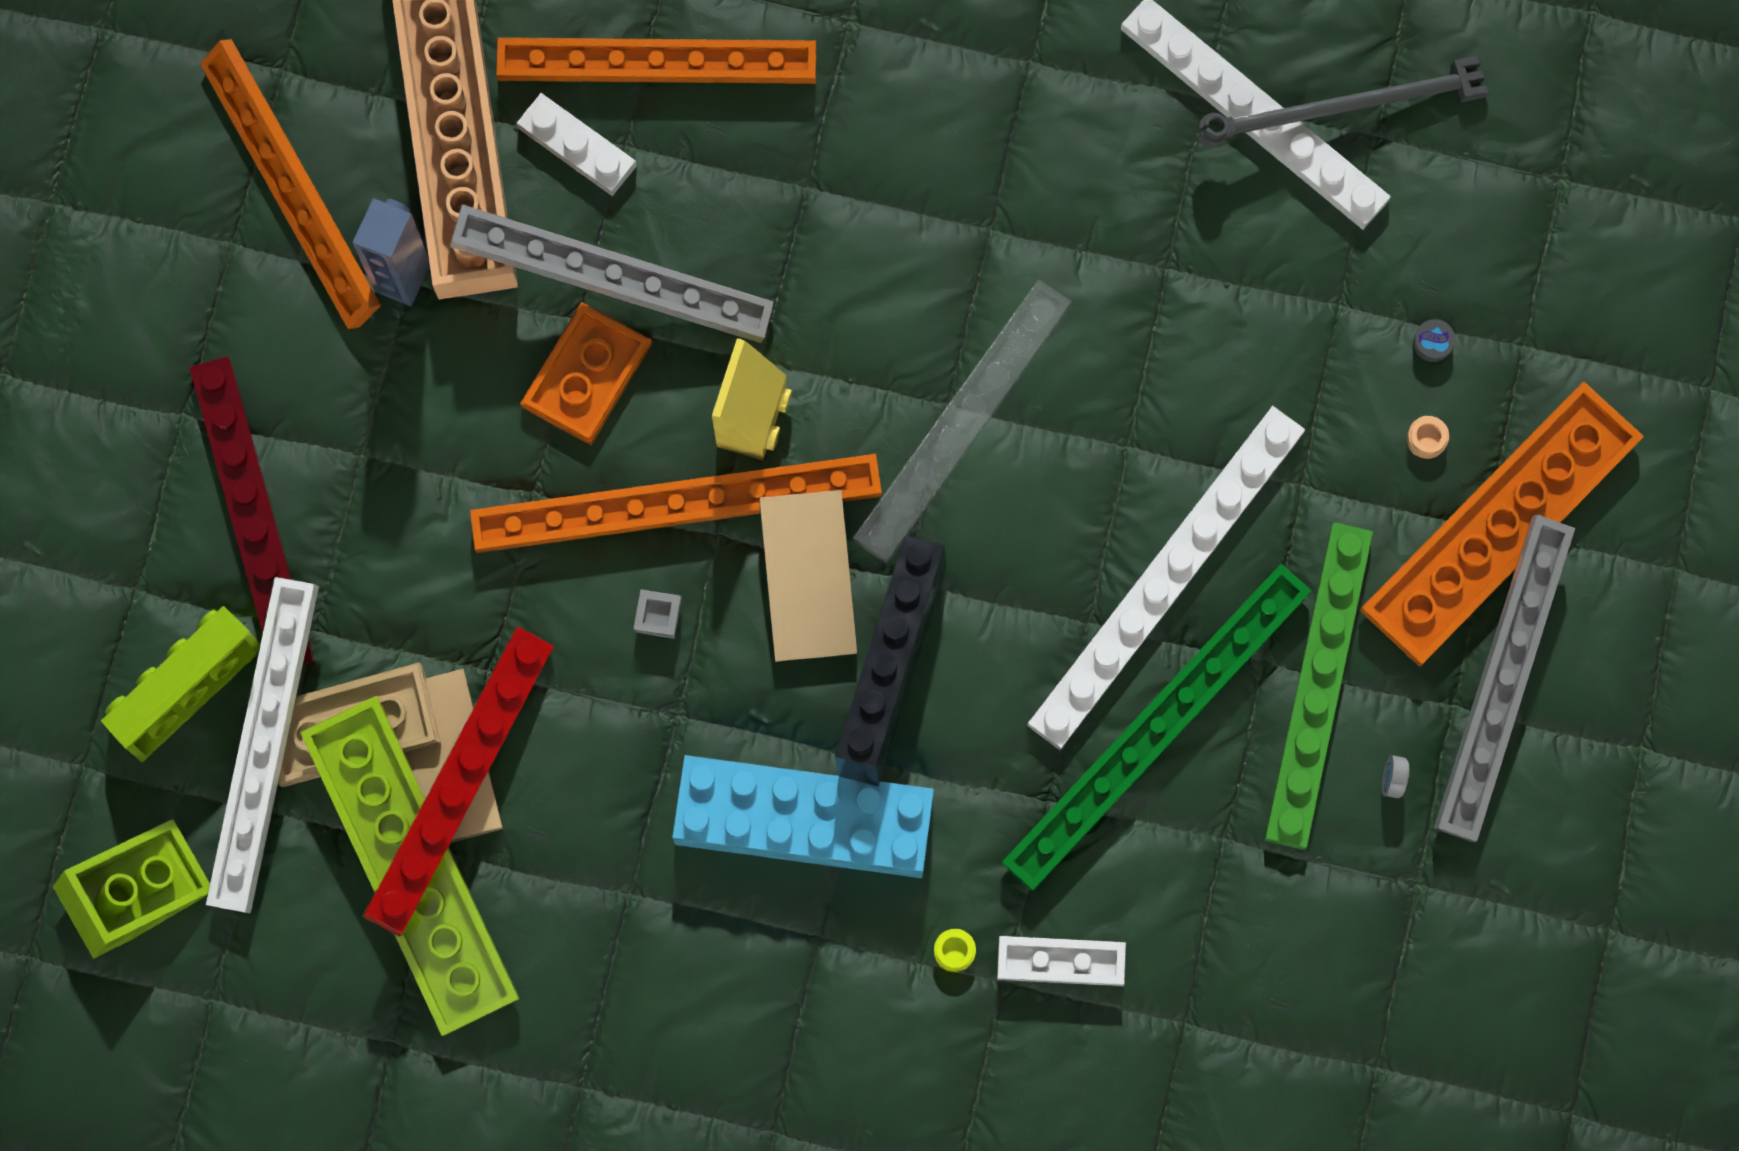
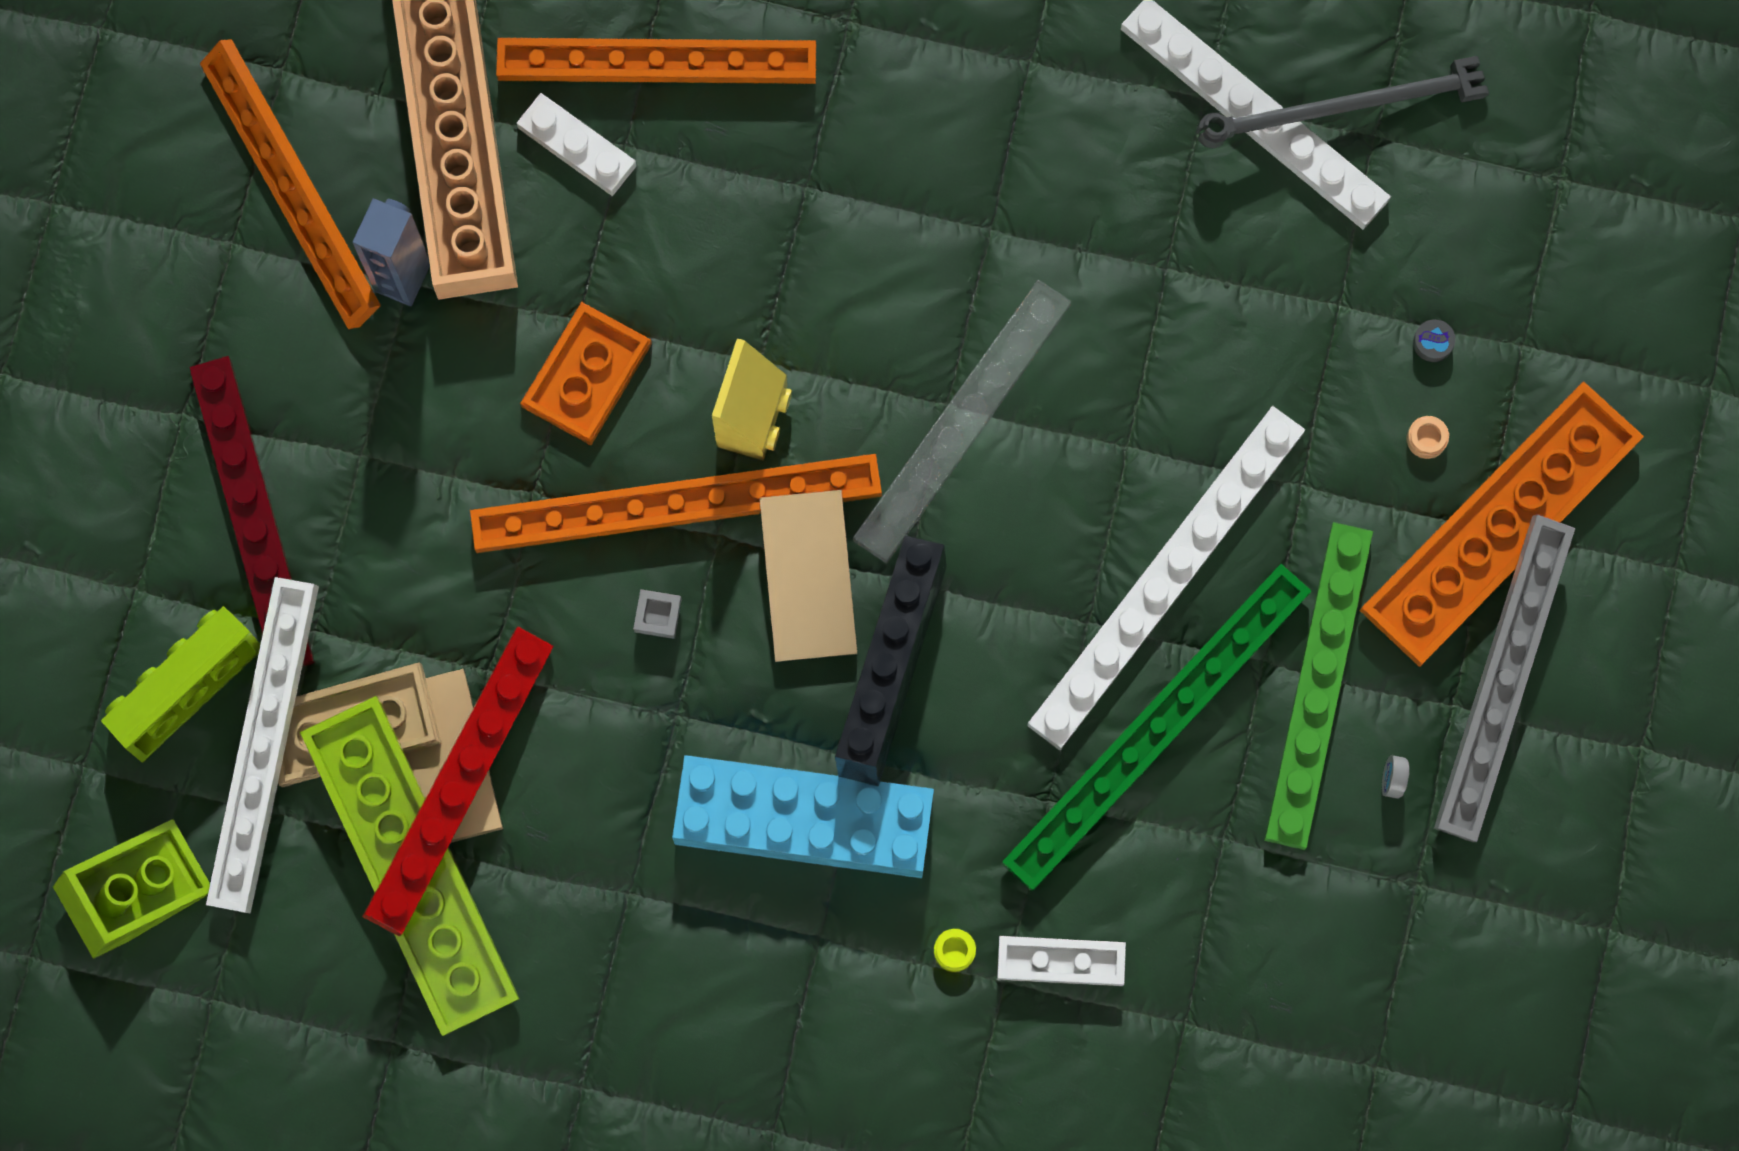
(611, 274): light grey plate -> none

